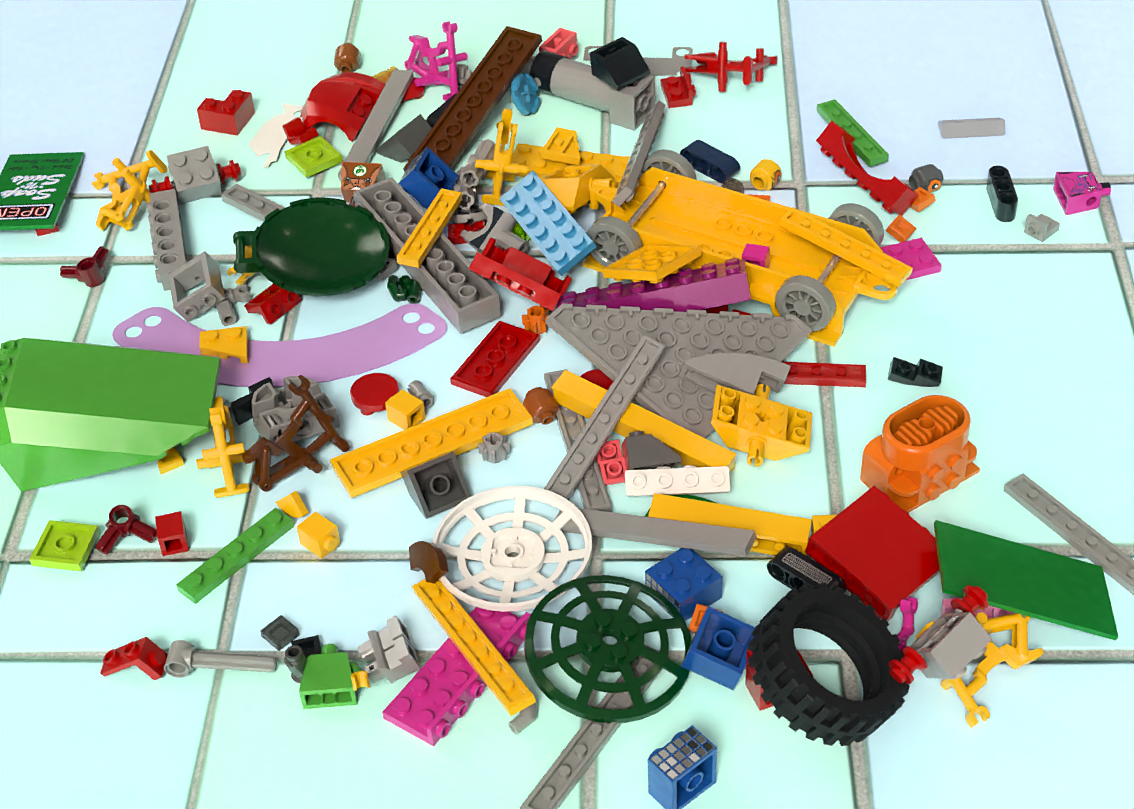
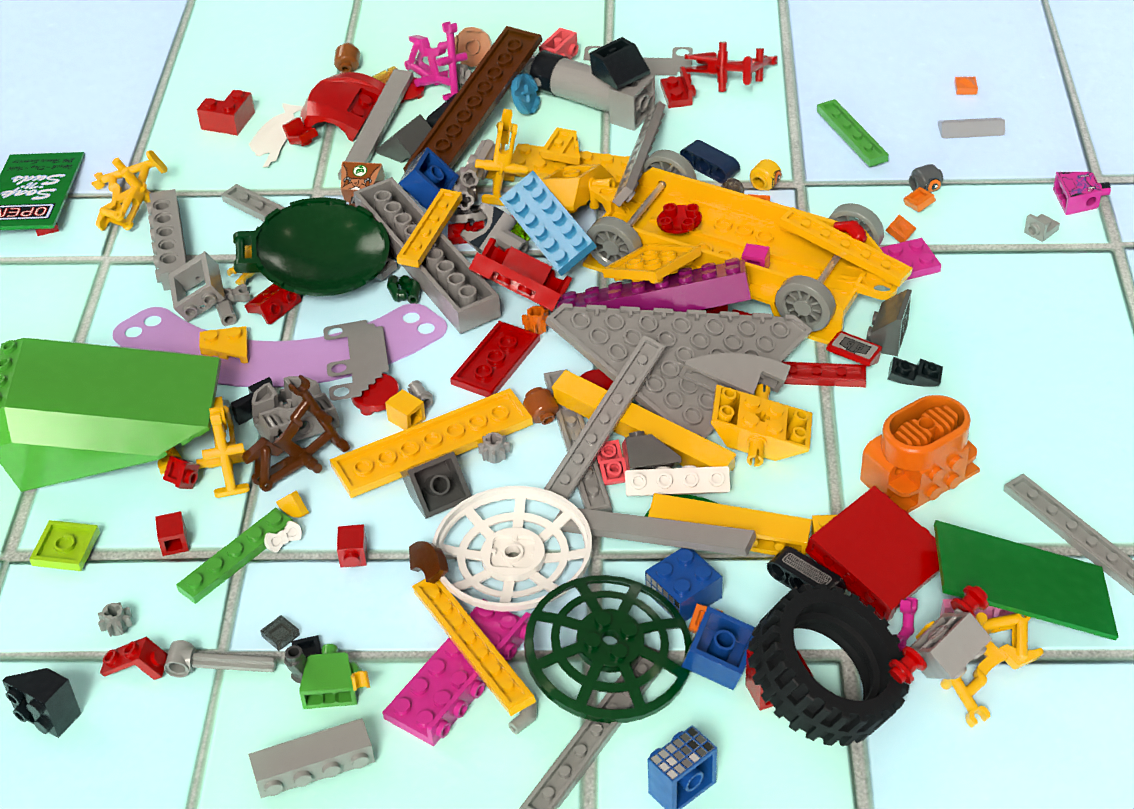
(43, 700): none -> black slope
(88, 269): dark red axle -> none
(115, 619): none -> light grey gear
(117, 530): dark red axle -> none
(181, 472): none -> red bracket
(195, 175): light grey brick -> none
(275, 541): none -> white piece
(311, 758): none -> light grey brick
(313, 156): lime plate -> none
(318, 535): yellow brick -> none
(352, 546): none -> red brick
(366, 353): none -> light grey piece
(391, 650): light grey hips -> none
(473, 42): none -> nougat tile
(679, 218): none -> red dish
(852, 228): none -> red arm
(855, 348): none -> slope
(891, 323): none -> dark grey slope
(892, 192): red arch -> none
(966, 85): none -> orange tile
(1002, 193): black beam -> none

